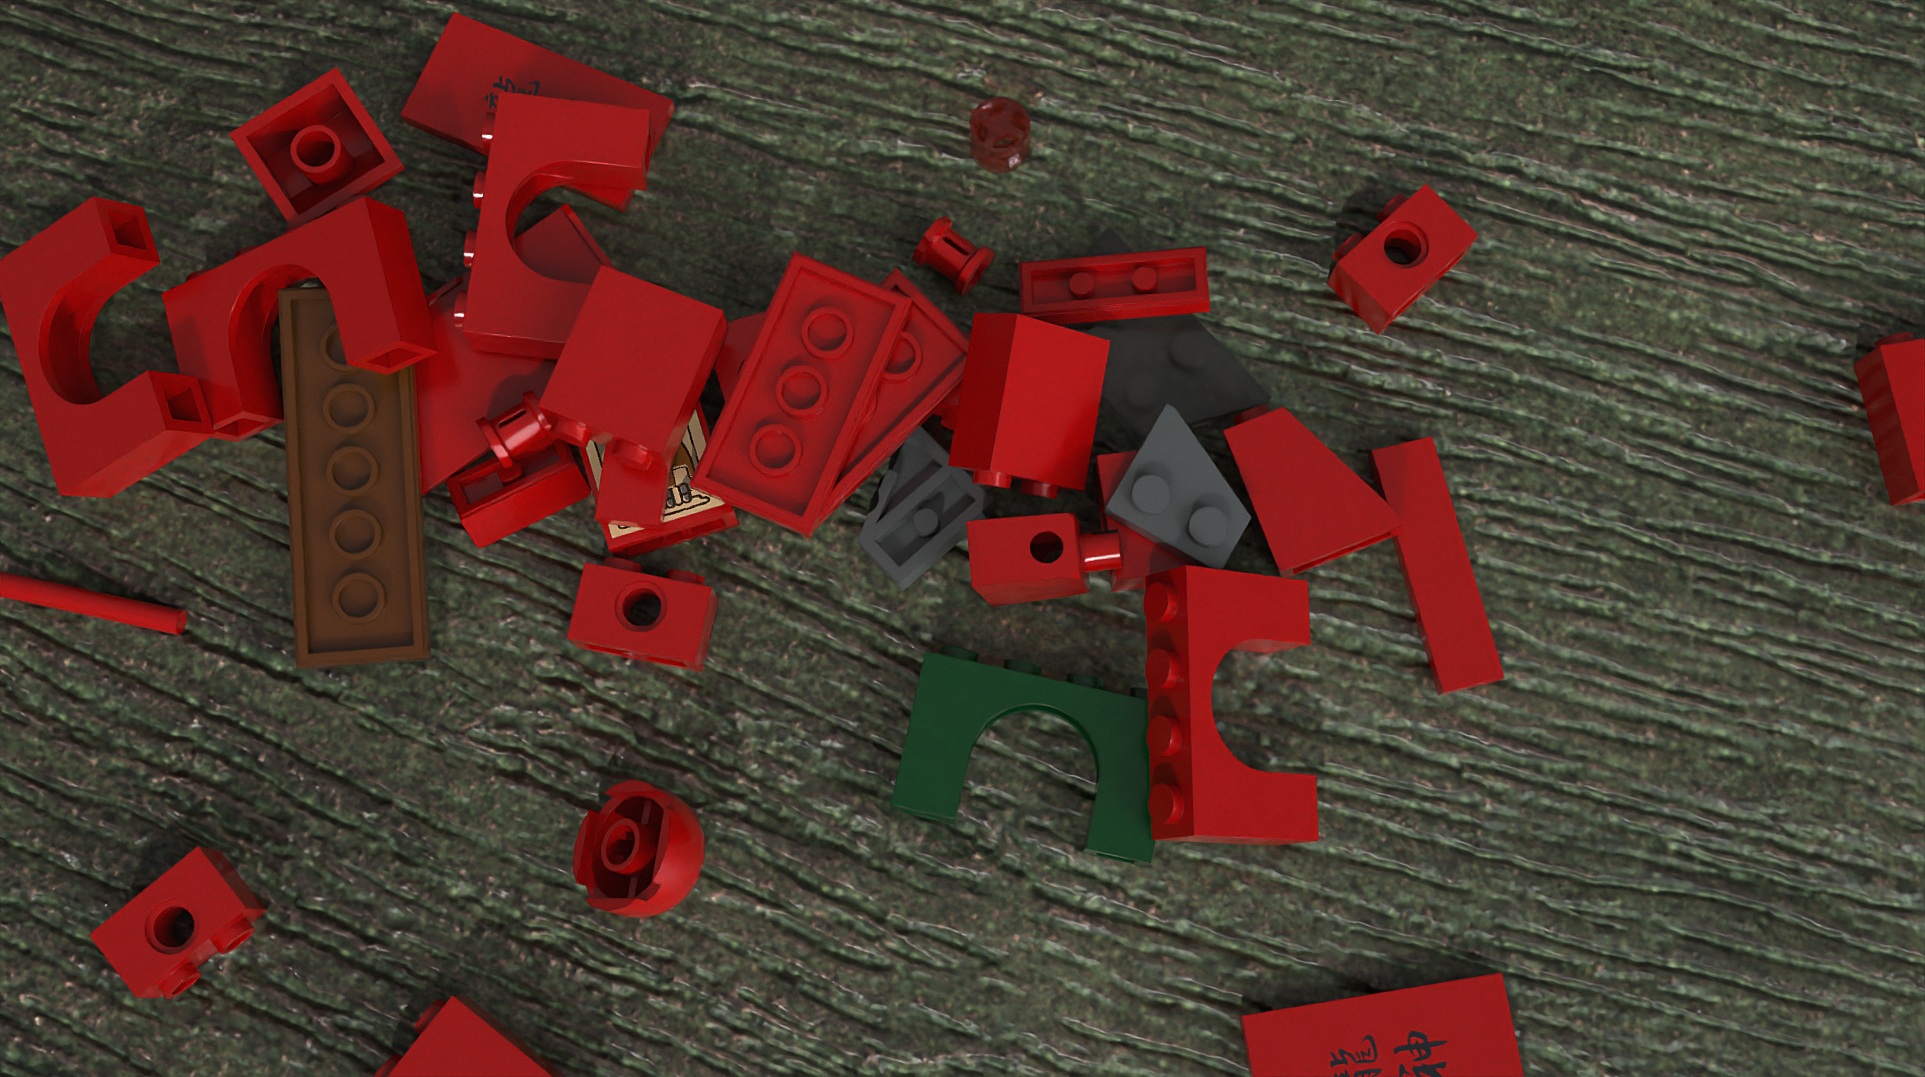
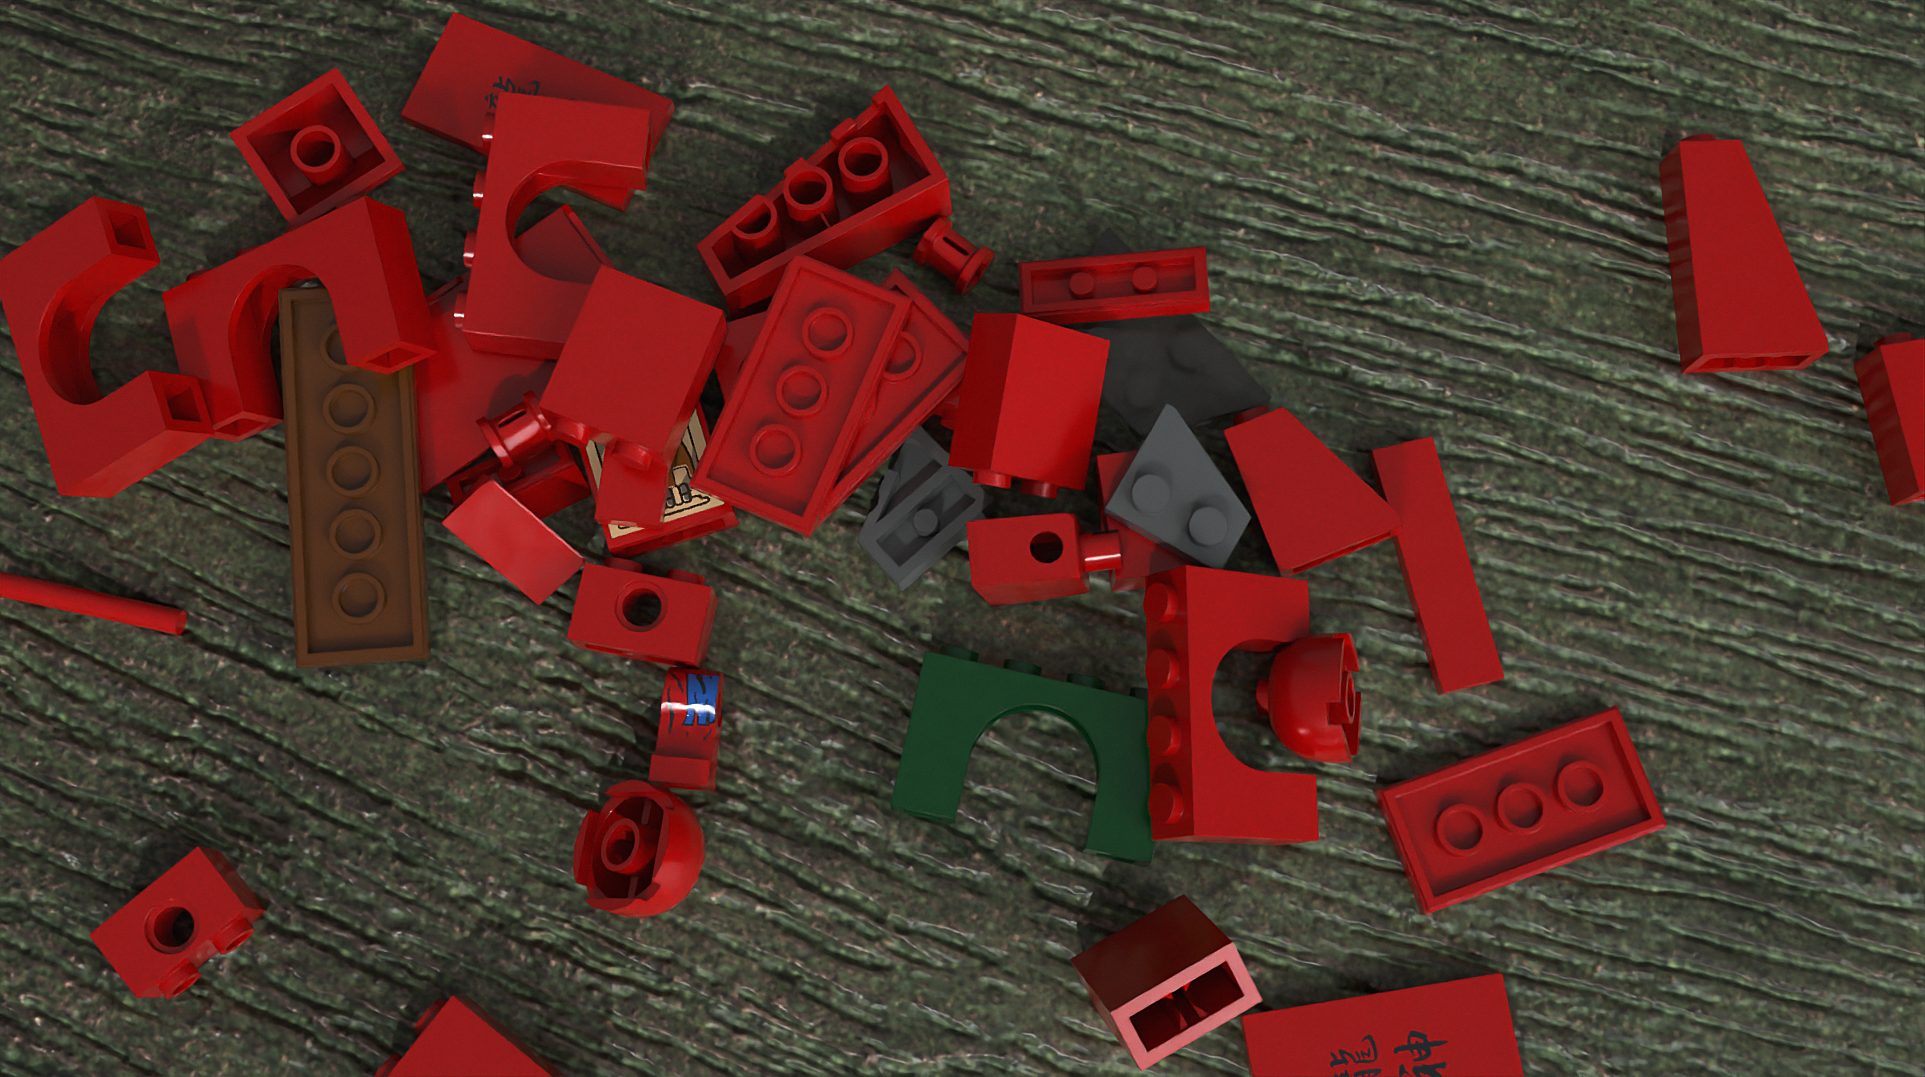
(512, 539): none -> red slope
(688, 730): none -> red leg
(838, 207): none -> red wedge
(995, 121): clear red wheel -> none
(1165, 981): none -> red brick
(1314, 698): none -> red cylinder
(1383, 289): red brick -> none
(1519, 809): none -> red tile
(1730, 267): none -> red slope

